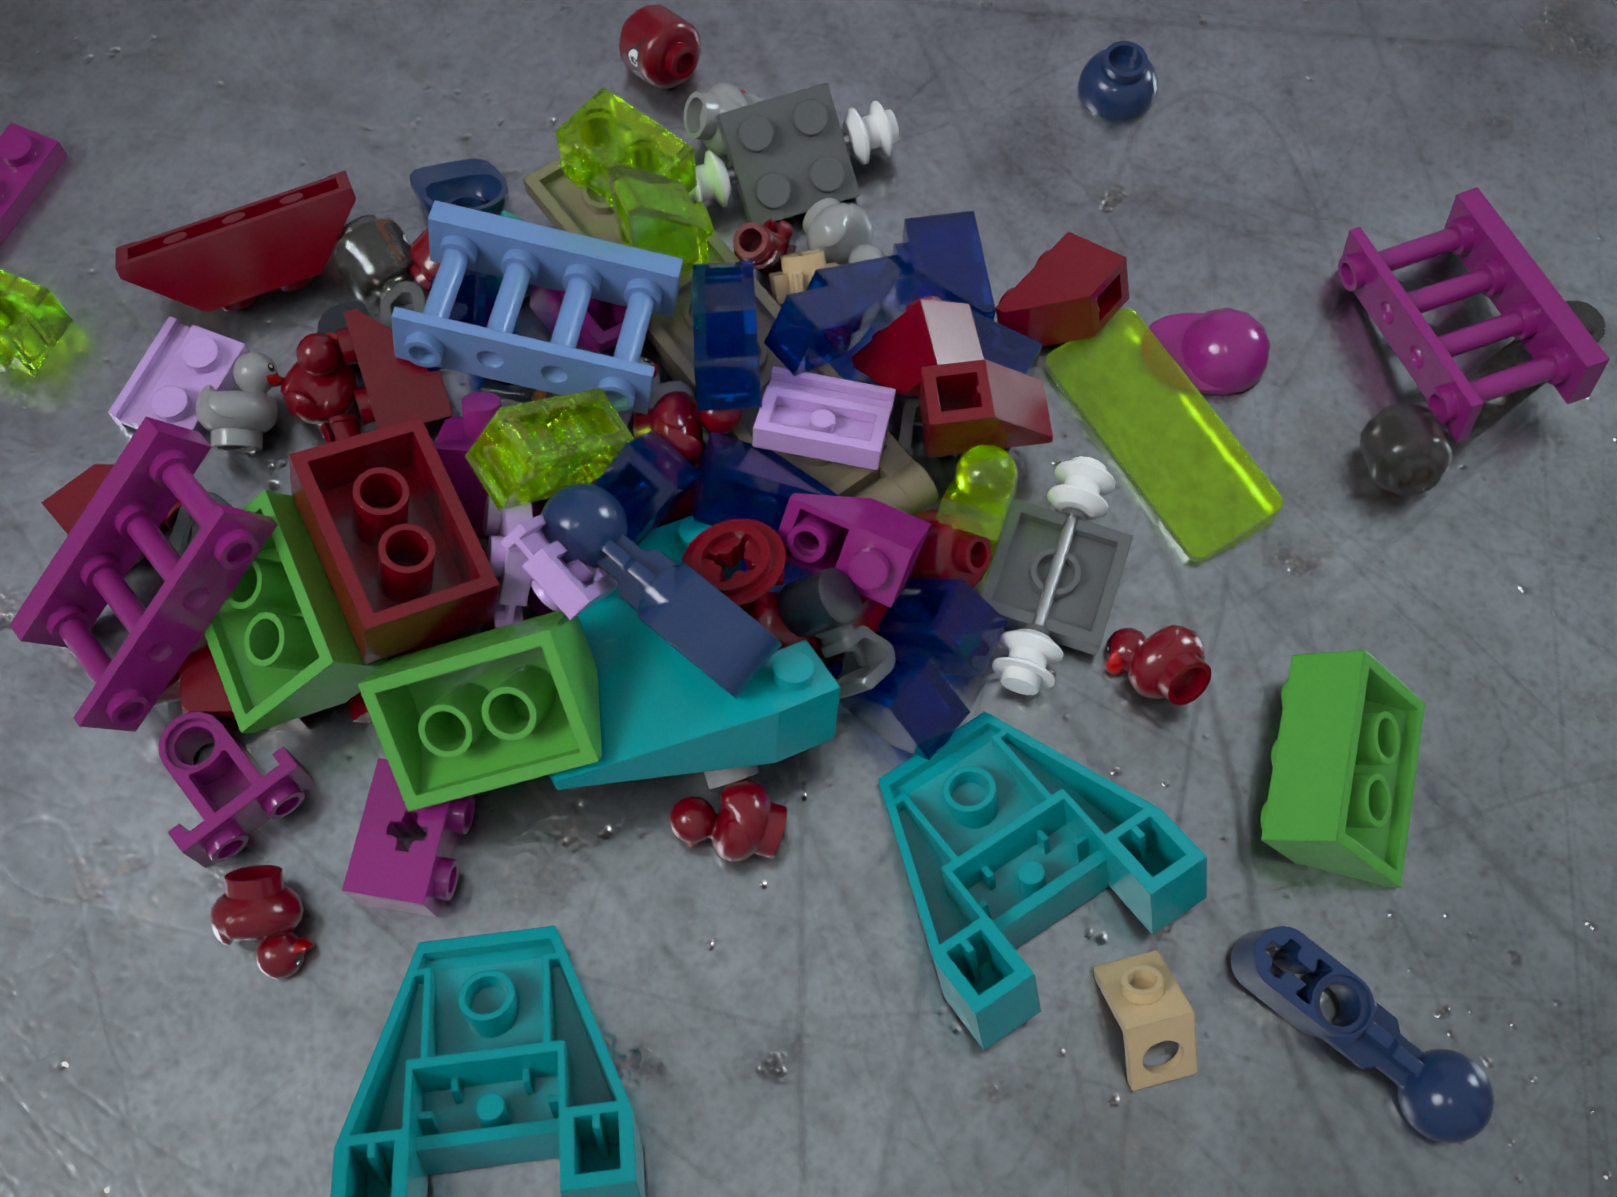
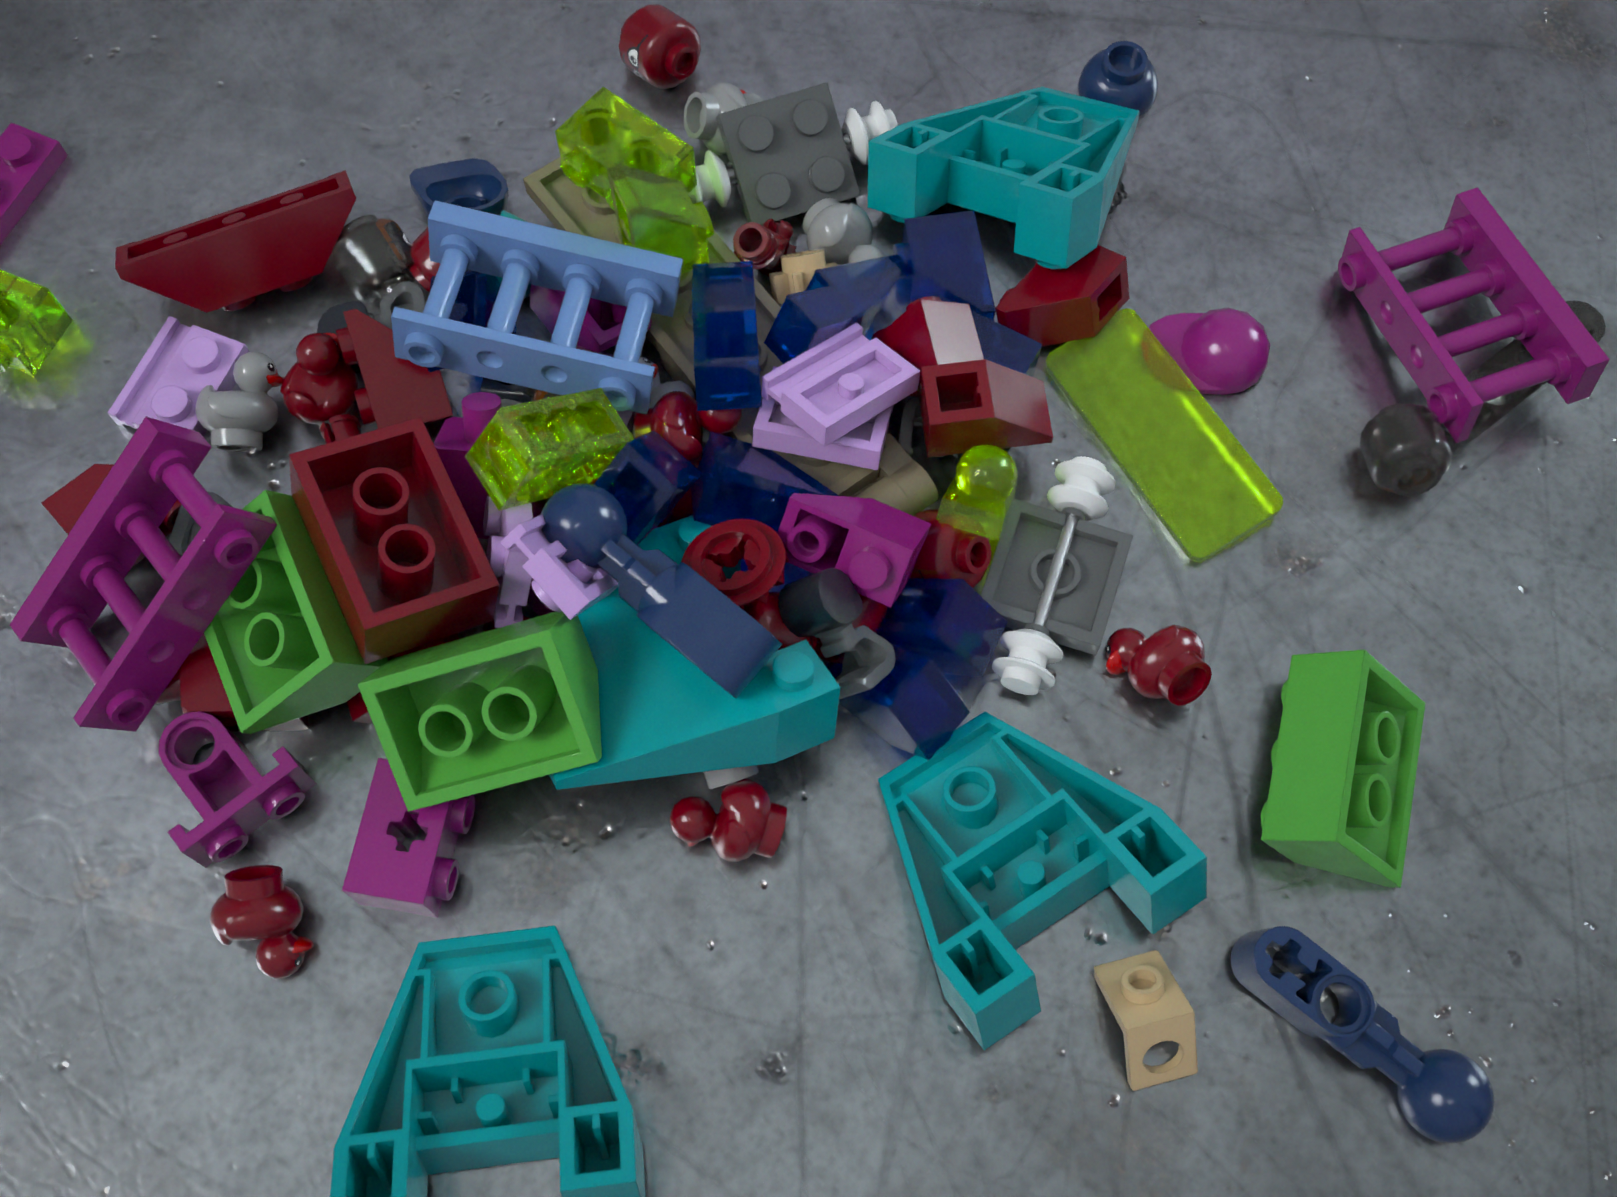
(840, 384): none -> lavender plate
(1021, 158): none -> teal wedge

